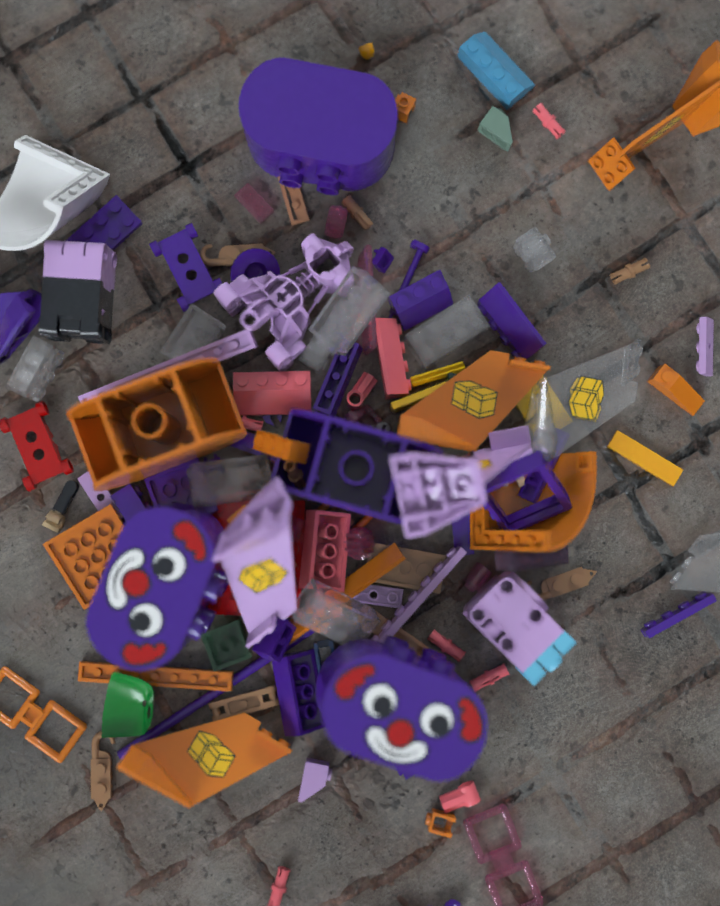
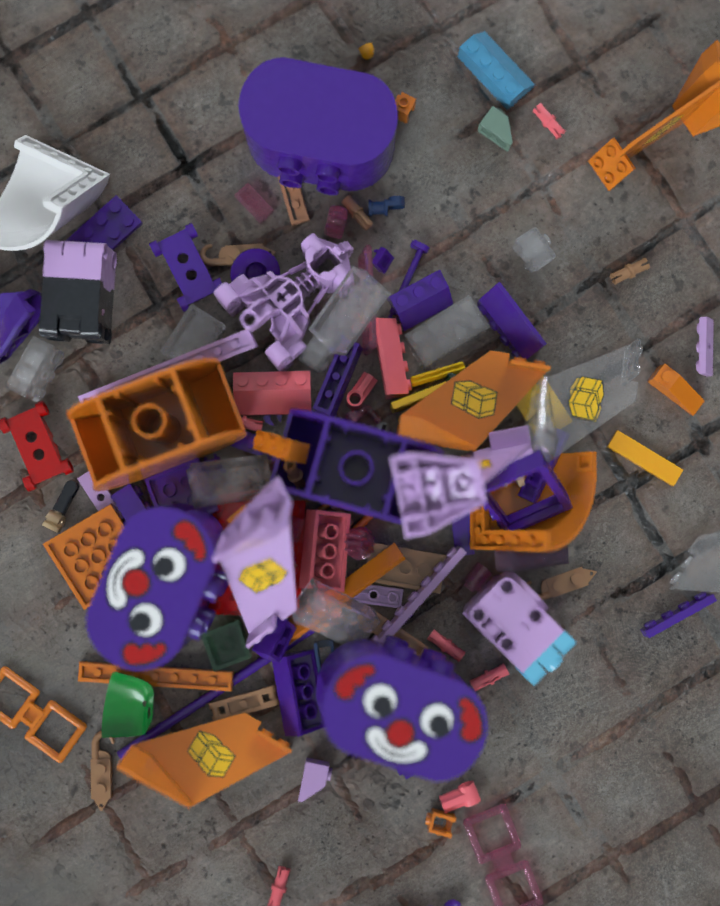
(382, 207): none -> dark blue connector

